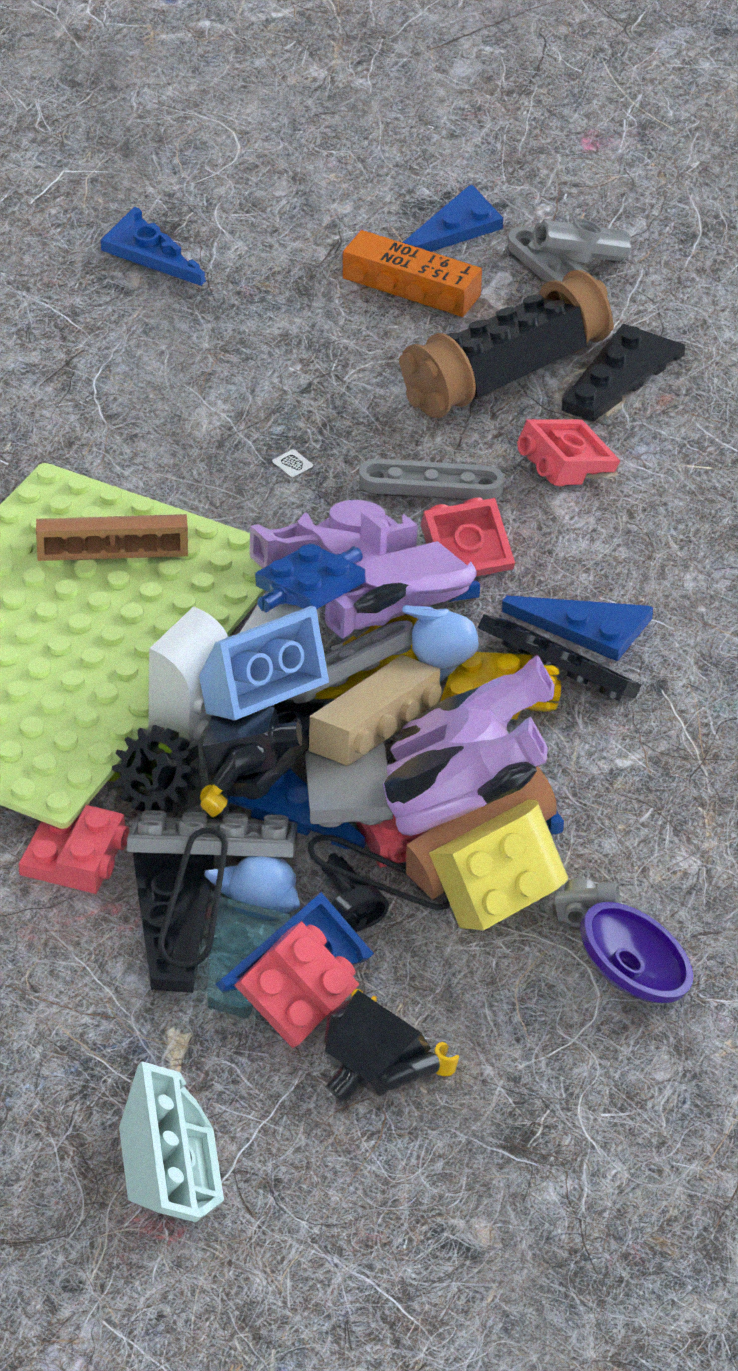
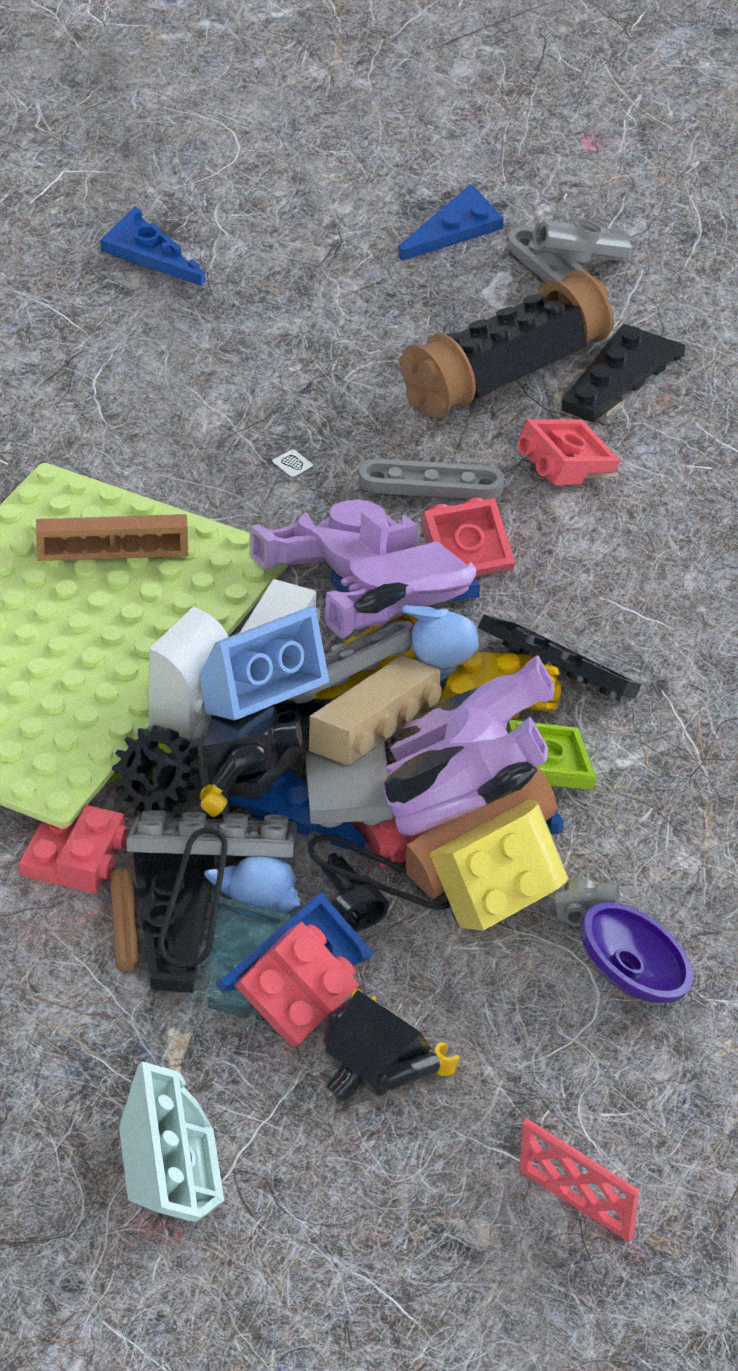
(124, 919): none -> medium nougat axle
(309, 577): blue plate -> none
(412, 273): orange brick -> none
(558, 1185): none -> coral window
(566, 756): none -> lime tile
(593, 625): blue wing -> none

